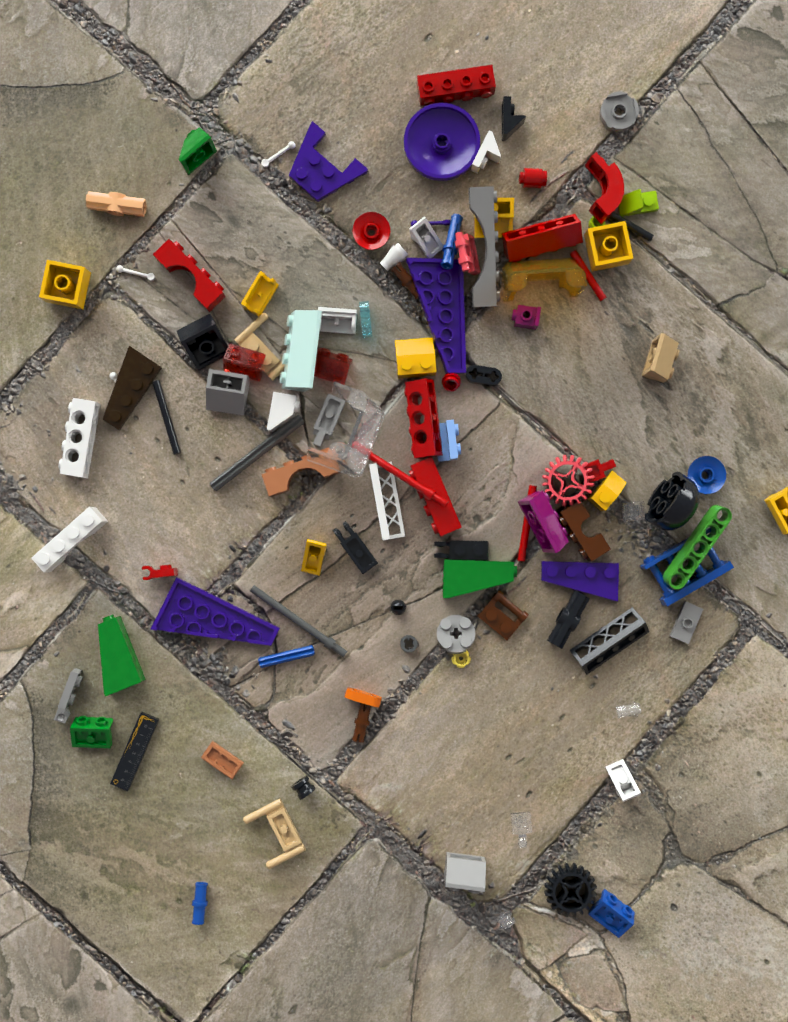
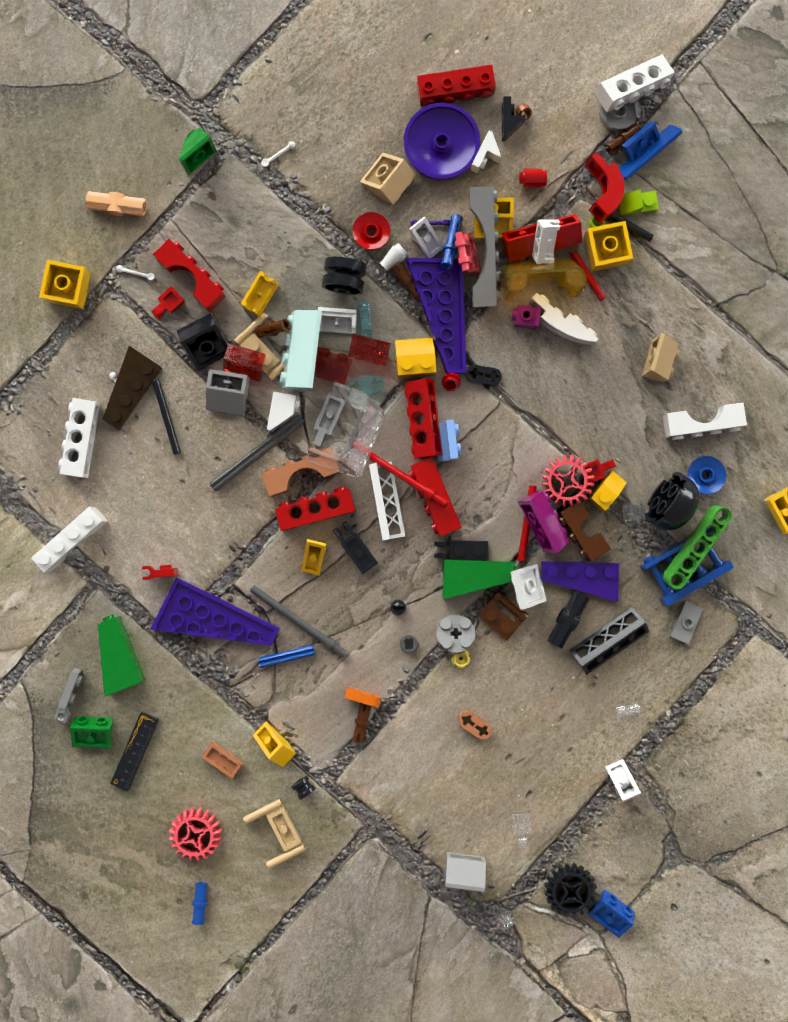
(170, 301): none -> red plate
(192, 826): none -> coral gear
(273, 328): none -> reddish brown pin
(274, 745): none -> yellow slope
(285, 509): none -> red brick
(316, 173): dark purple wing -> none
(344, 275): none -> black wheel
(368, 380): none -> clear light blue beam
(369, 350): none -> clear red bracket
(388, 177): none -> tan slope
(472, 728): none -> nougat beam
(524, 107): none -> dark orange hinge
(528, 586): none -> white plate
(545, 241): none -> white hinge
(568, 327): none -> white slope
(621, 138): none -> reddish brown pin
(634, 83): none -> white brick
(645, 146): none -> blue bracket
(728, 417): none -> white arch

